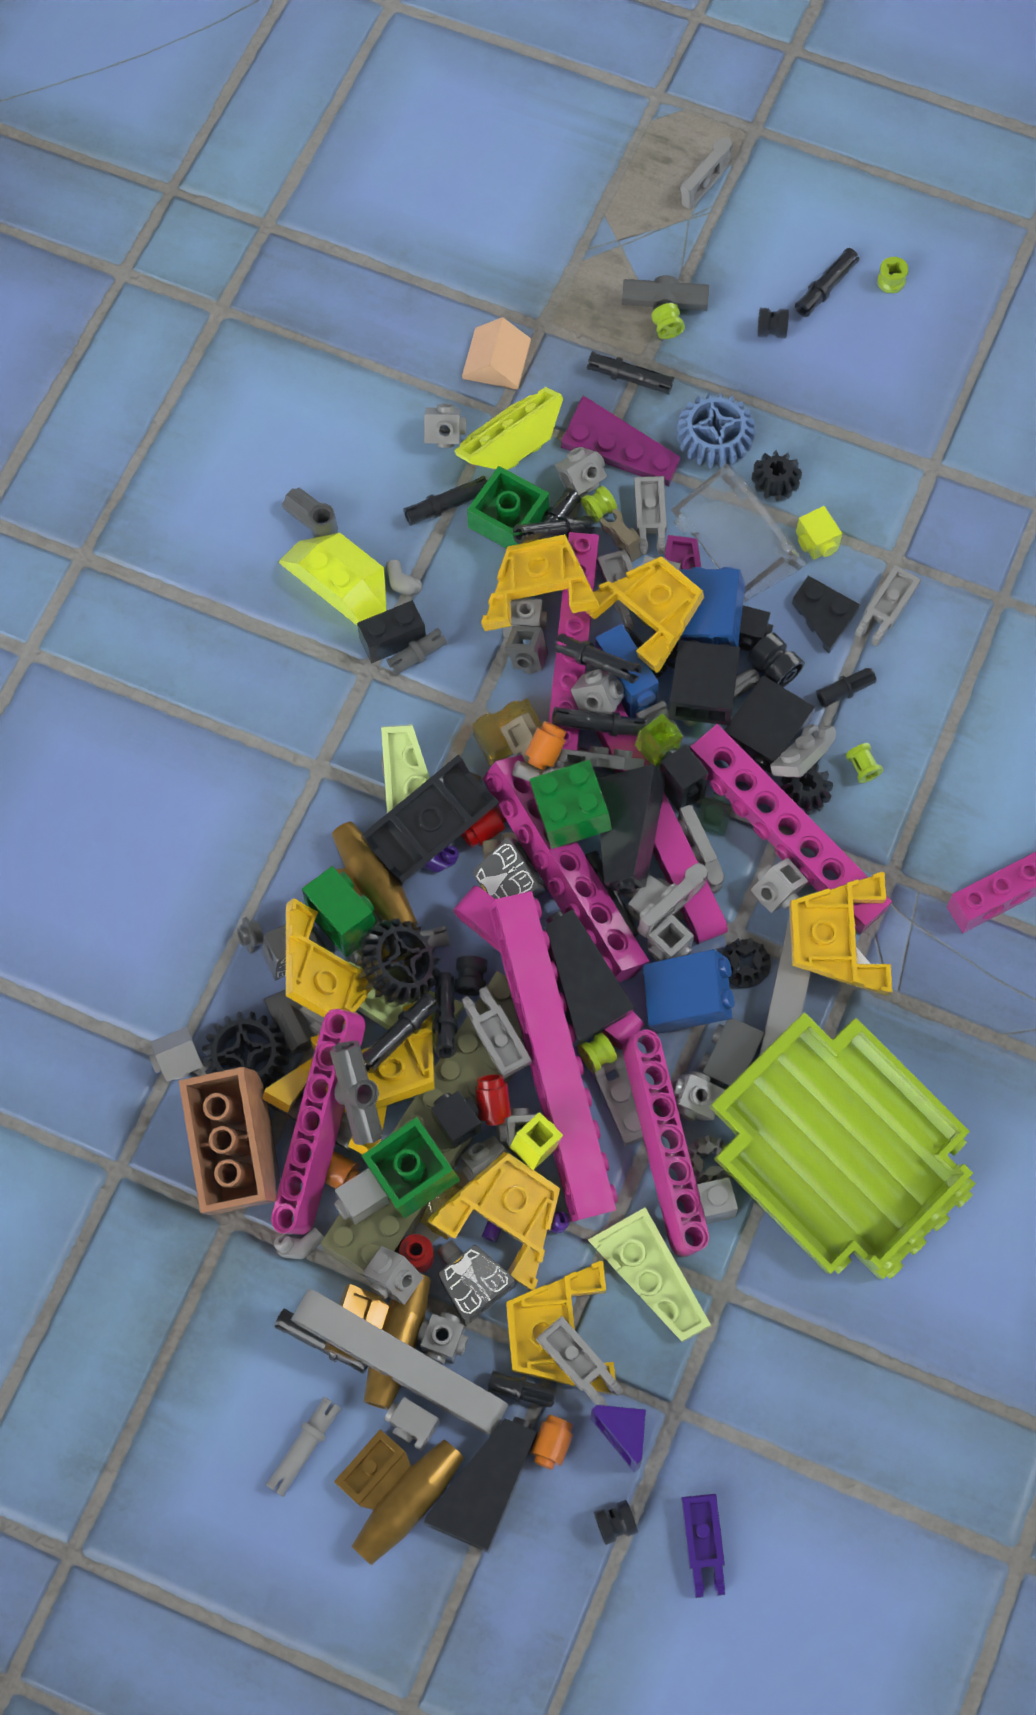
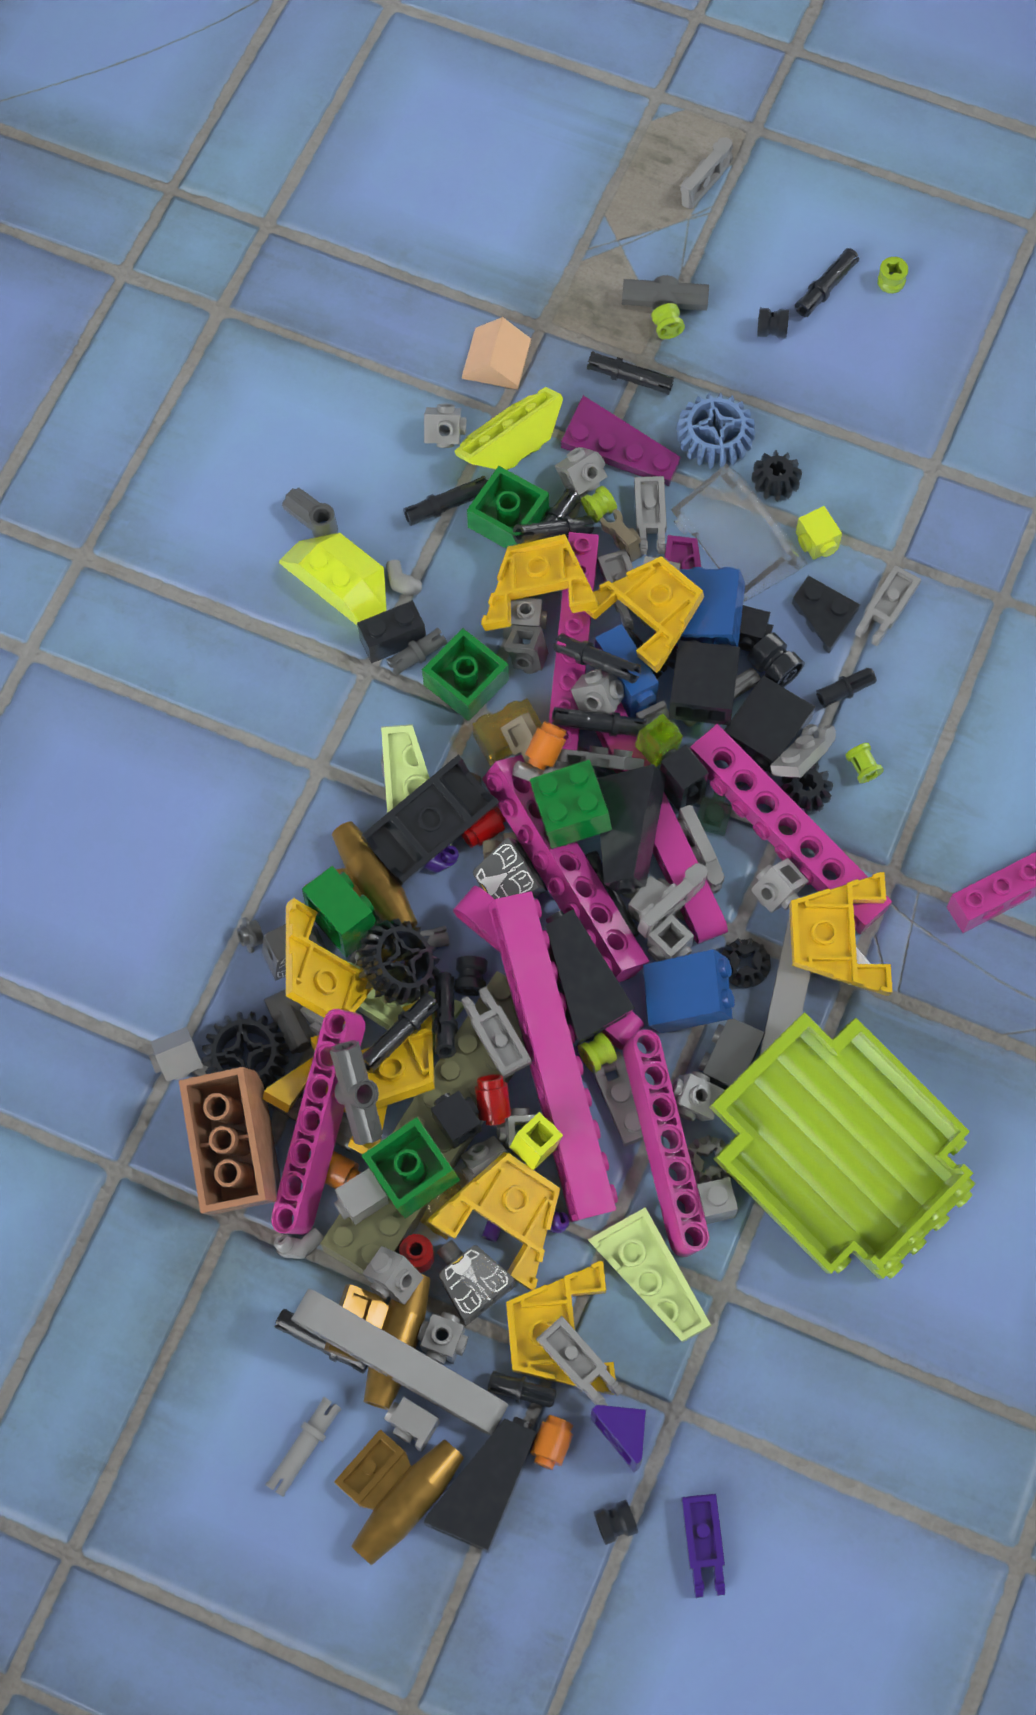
(465, 674): none -> green brick

